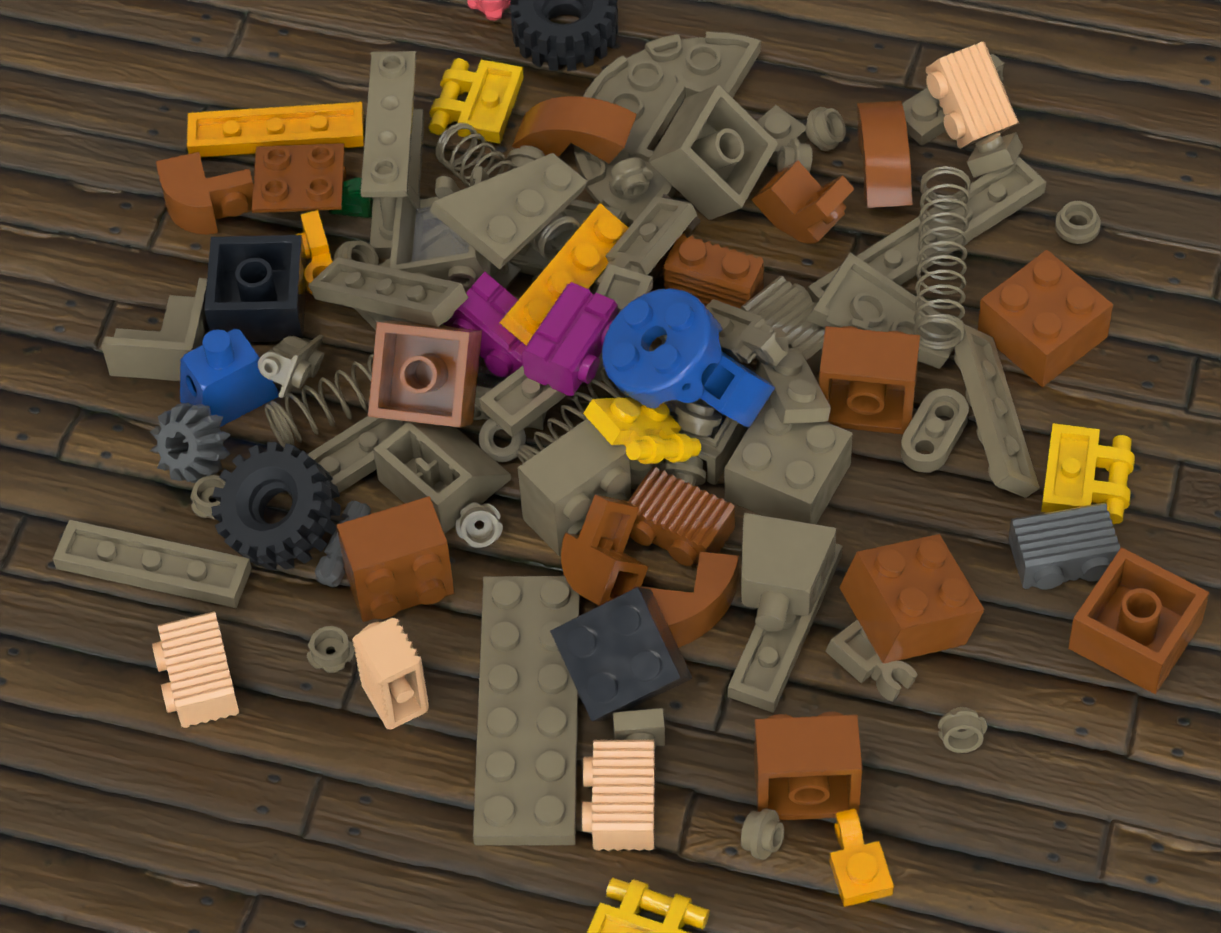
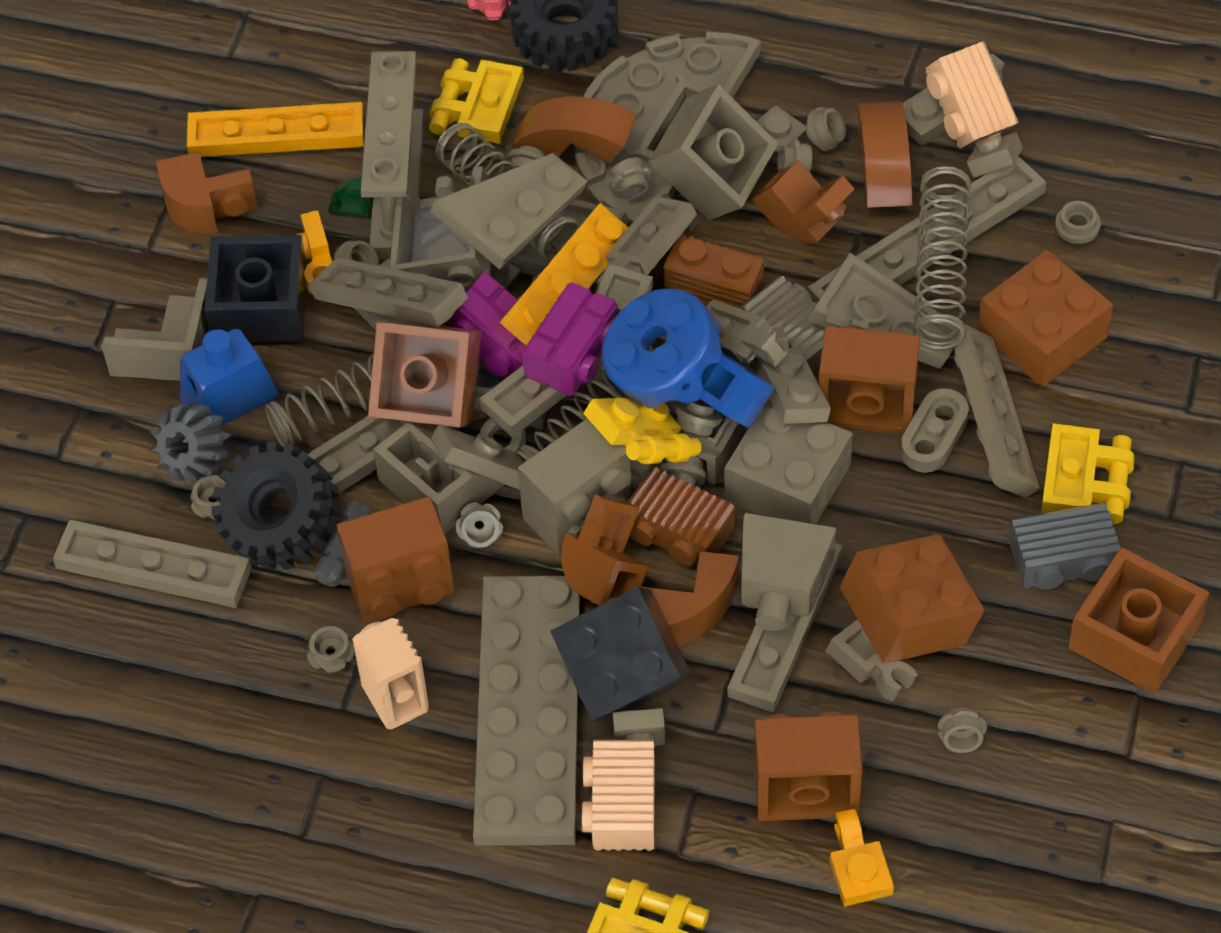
(196, 669): light nougat brick -> none
(292, 362): dark tan hinge -> none
(298, 178): dark orange hinge -> none
(478, 455): none -> dark tan plate
(762, 833): dark tan plate -> none

